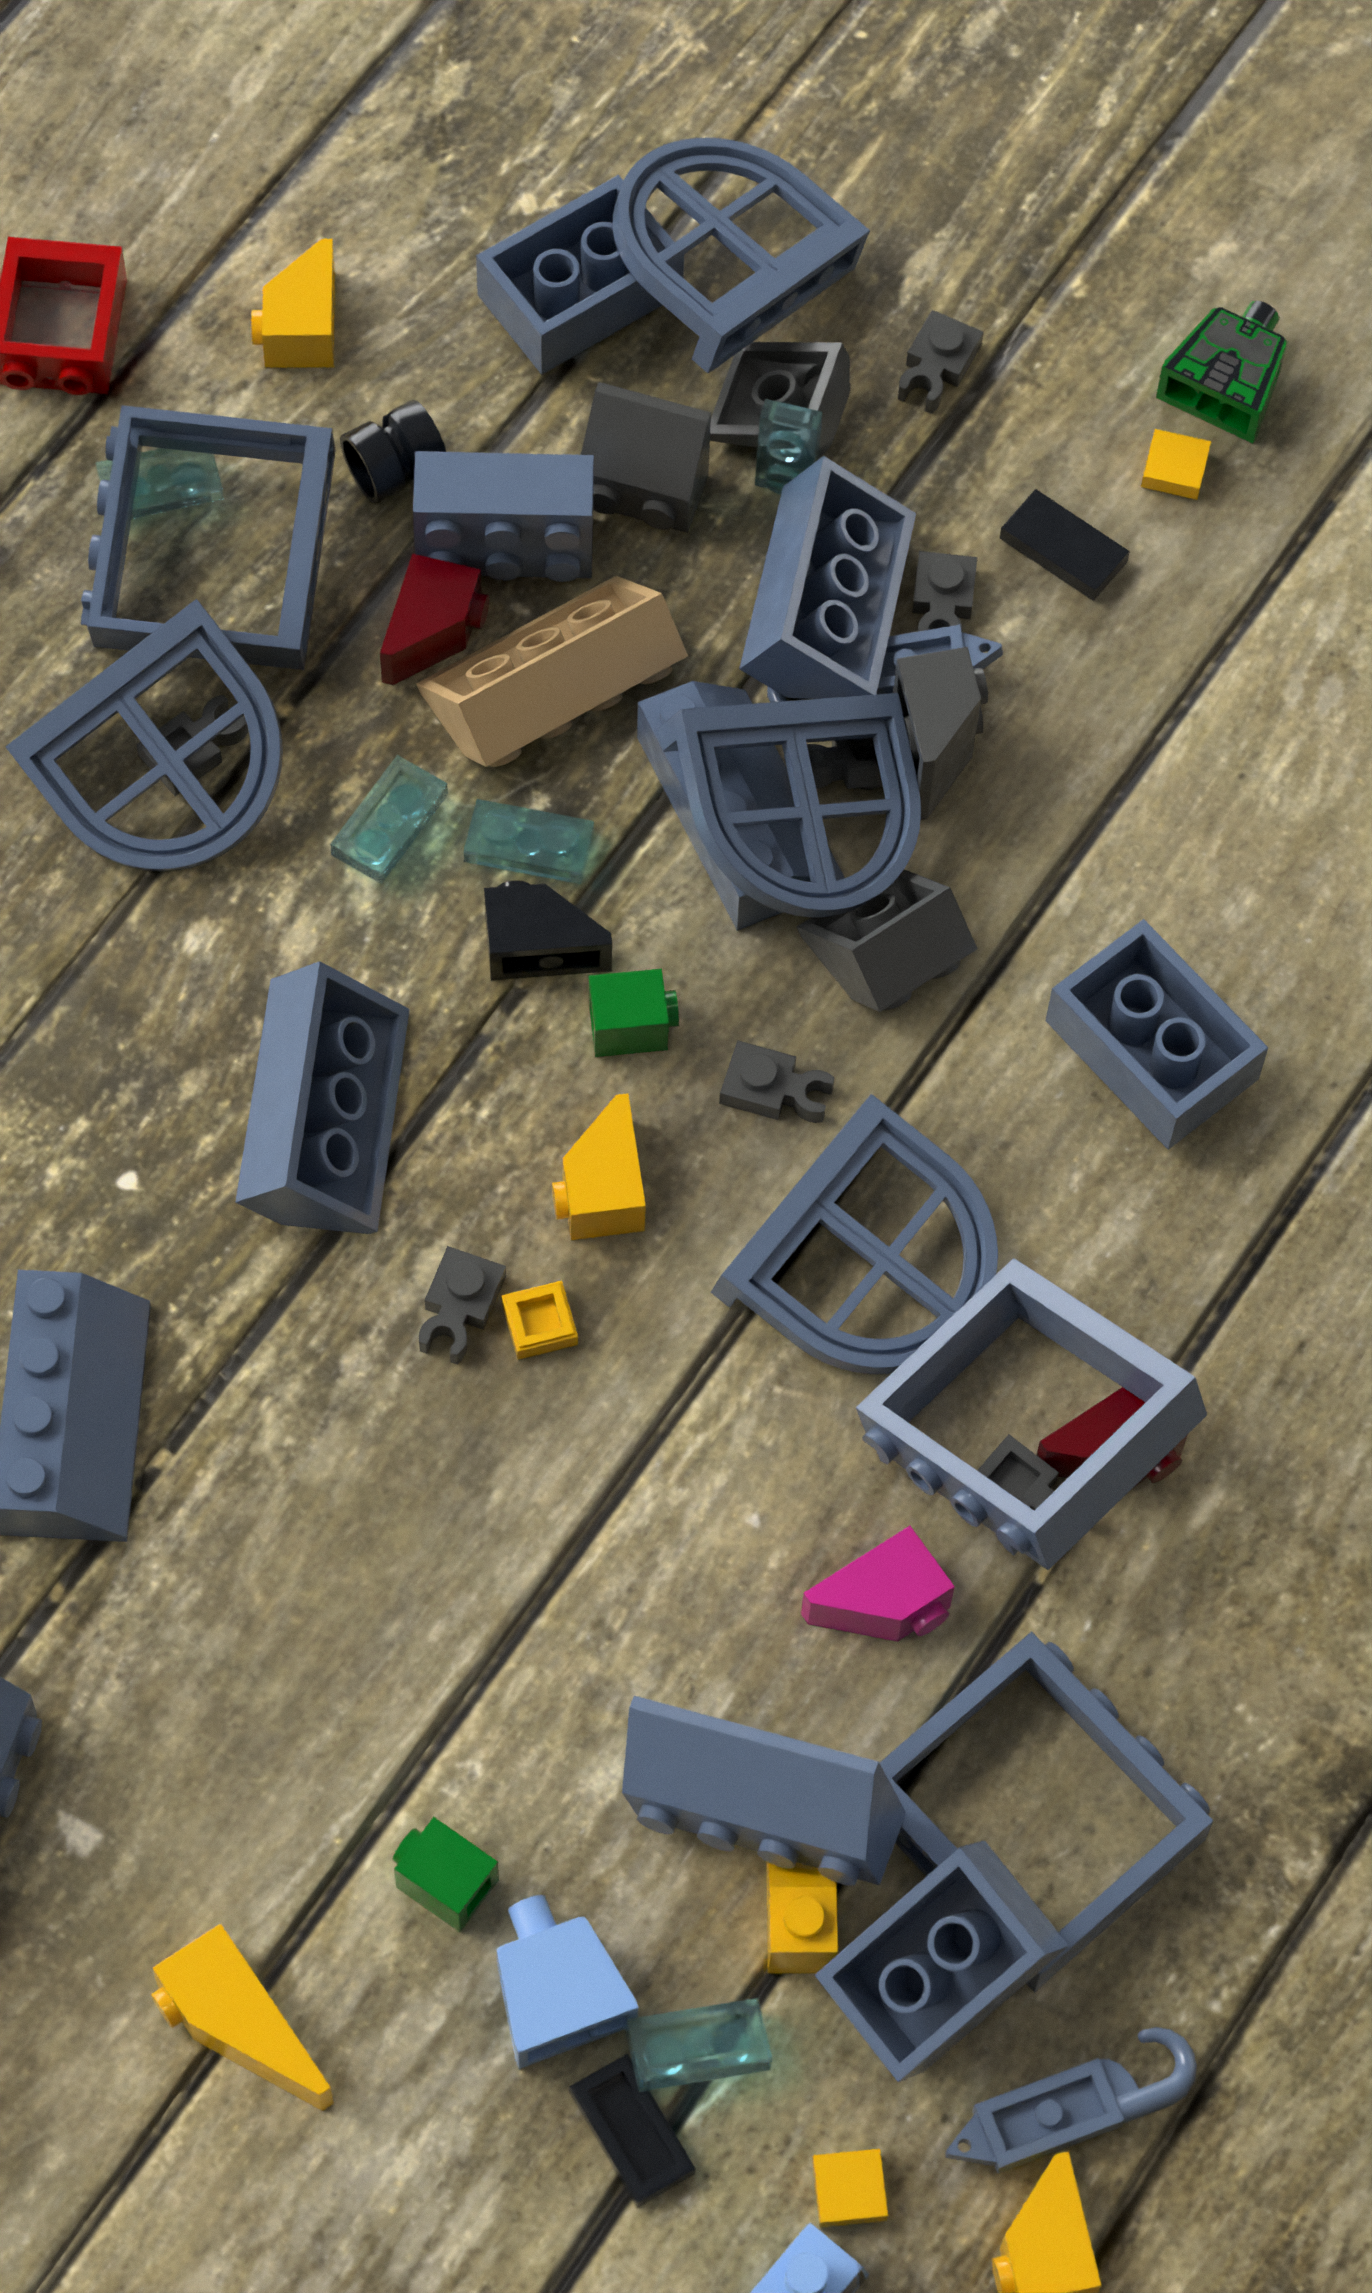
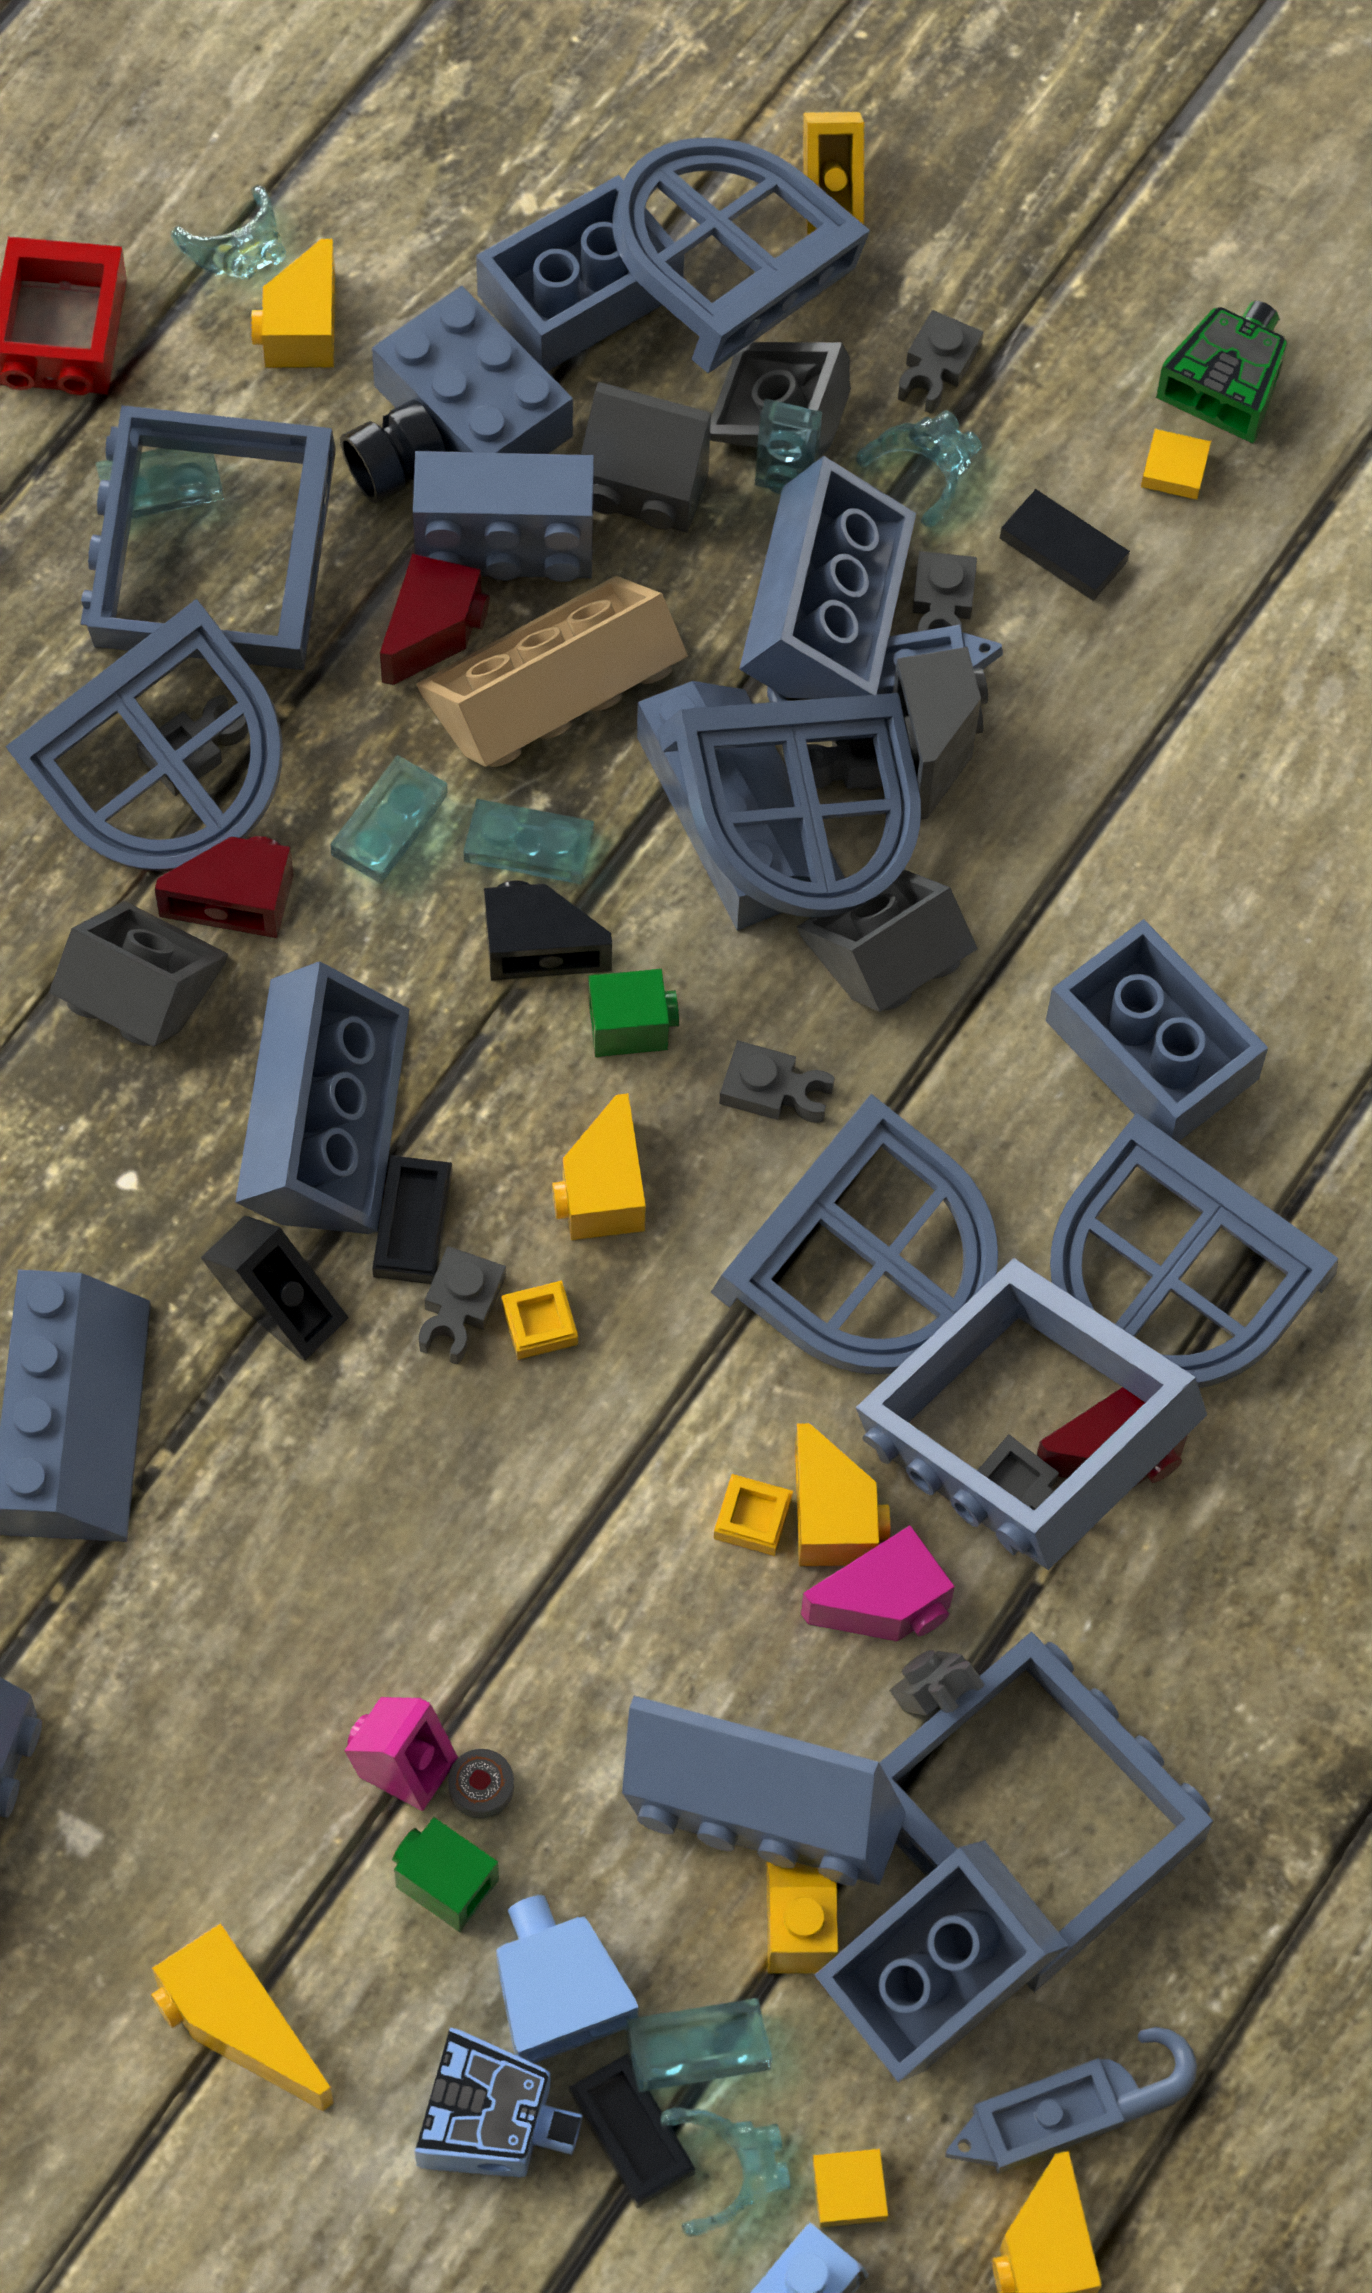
(135, 973): none -> dark grey slope
(230, 887): none -> dark red slope
(239, 251): none -> clear light blue helmet
(275, 1285): none -> black slope
(402, 1749): none -> dark pink slope
(412, 1219): none -> black tile
(473, 381): none -> sand blue brick
(481, 1783): none -> dark grey tile
(490, 2112): none -> torso
(753, 1514): none -> yellow tile
(755, 2153): none -> clear light blue helmet
(834, 1503): none -> yellow slope
(836, 158): none -> yellow slope
(935, 1681): none -> dark grey plate
(936, 440): none -> clear light blue helmet
(1223, 1206): none -> sand blue window

